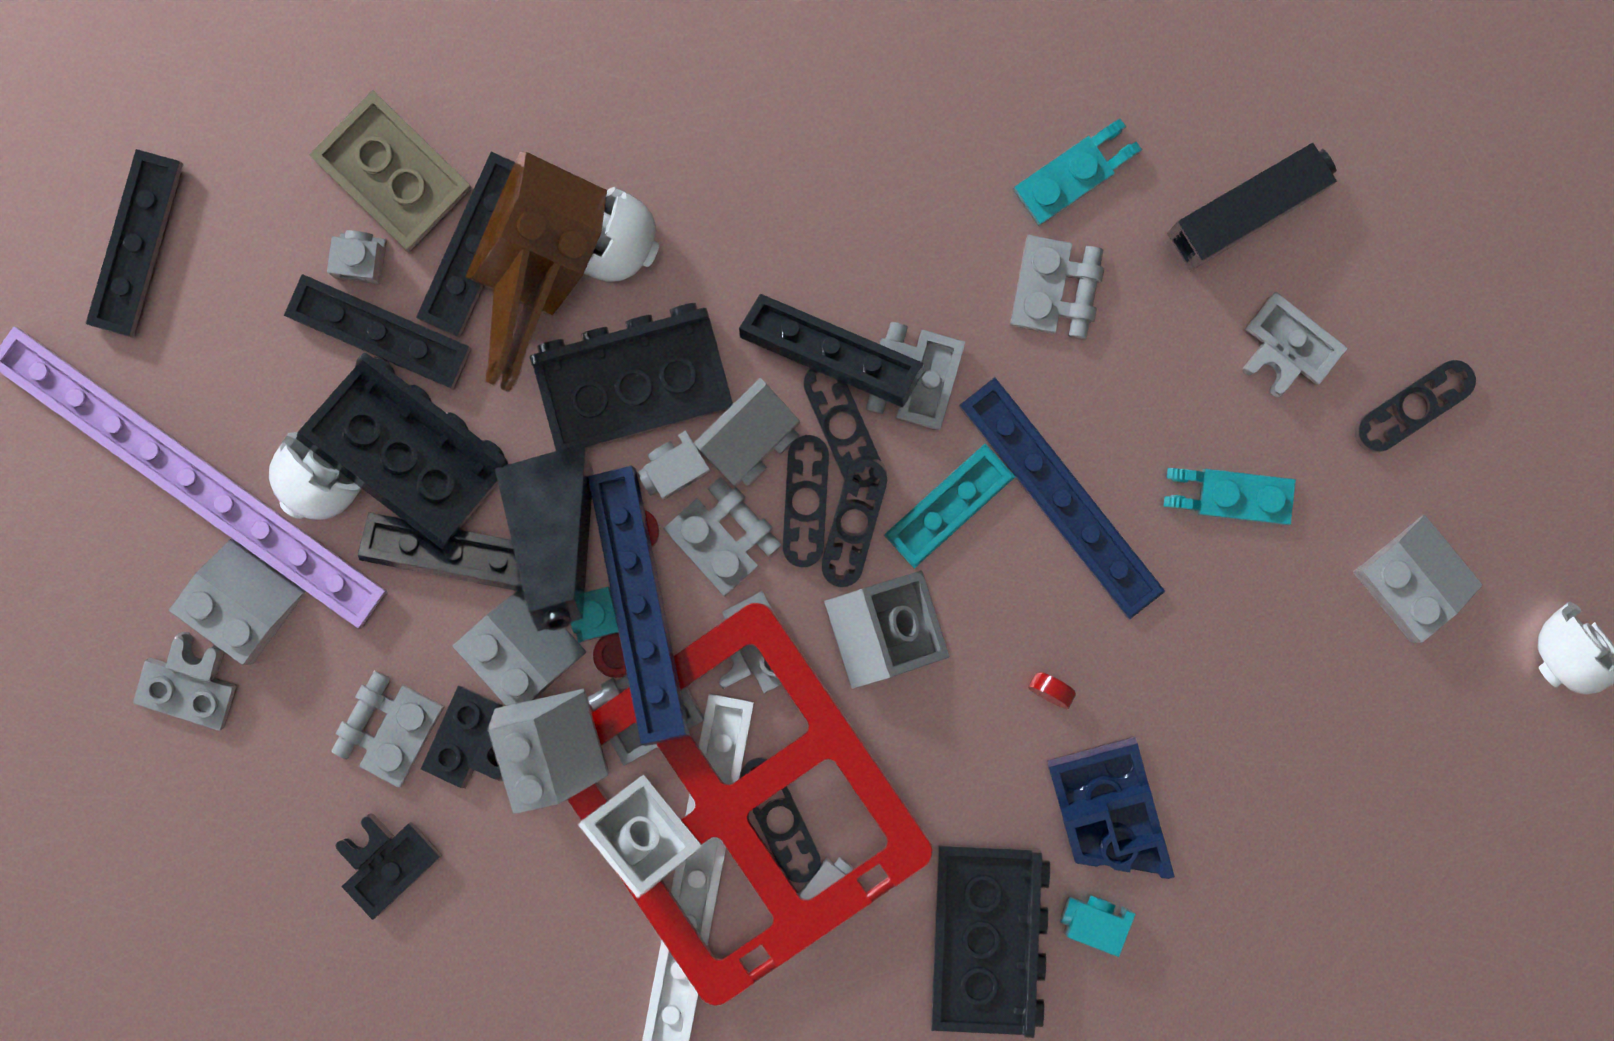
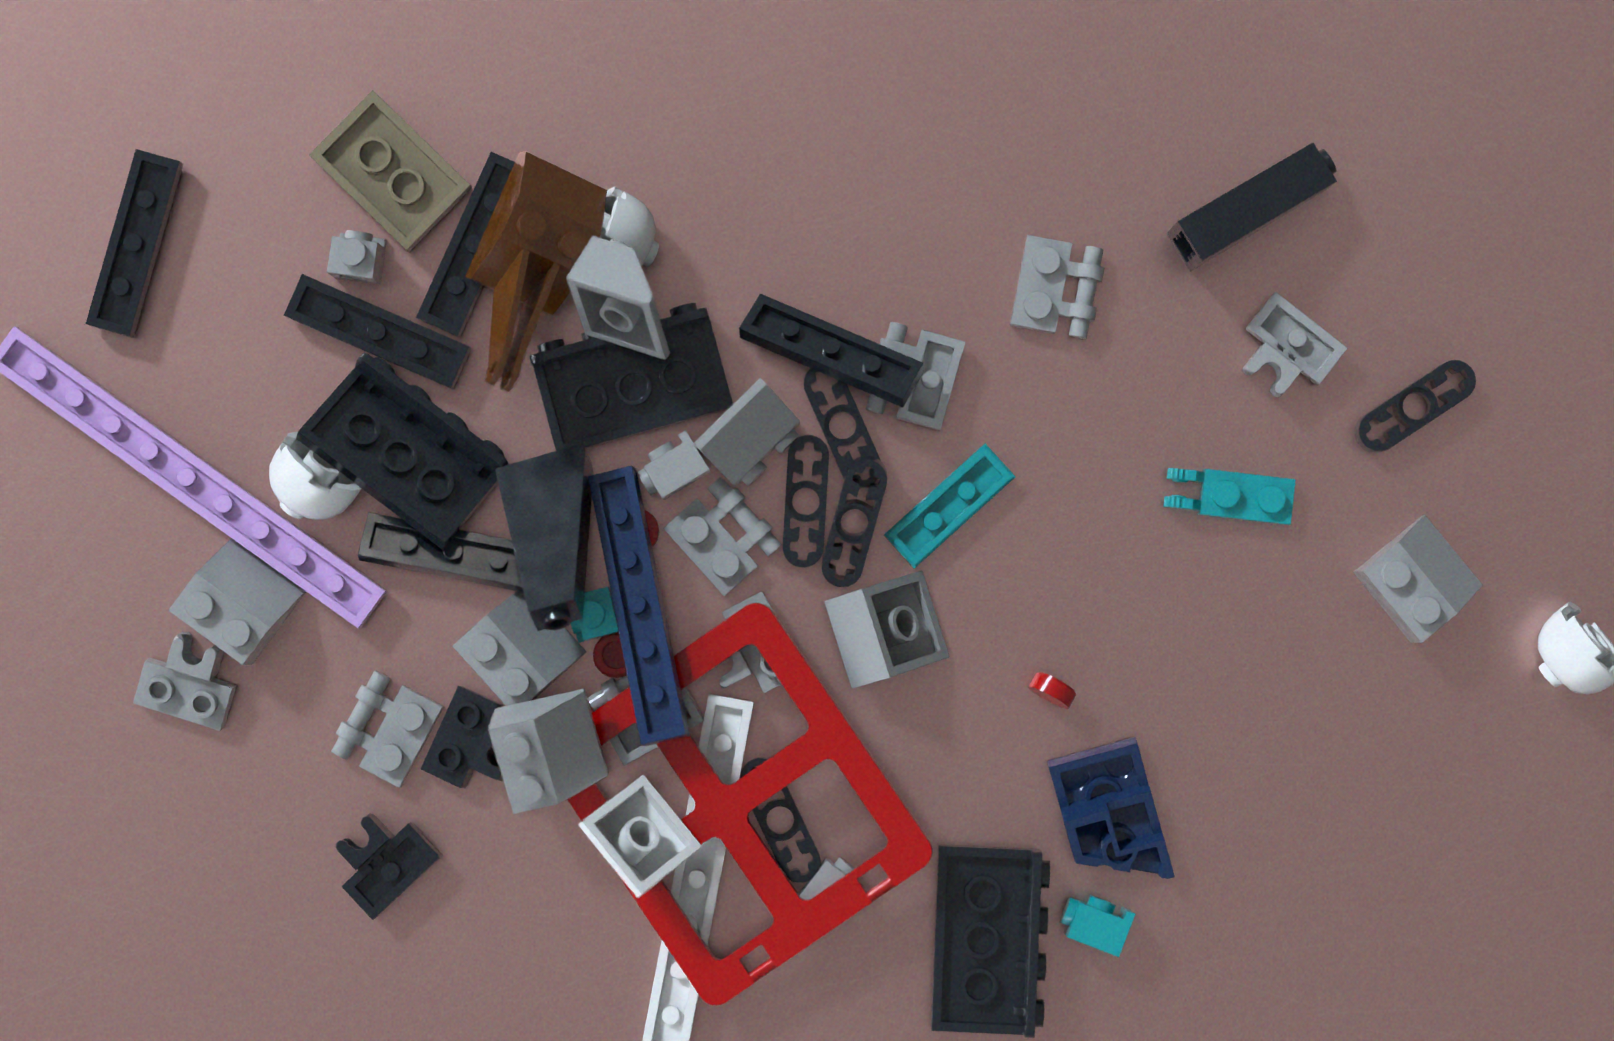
(616, 298): none -> light grey slope
(1062, 498): dark blue tile -> none
(1073, 174): teal hinge -> none

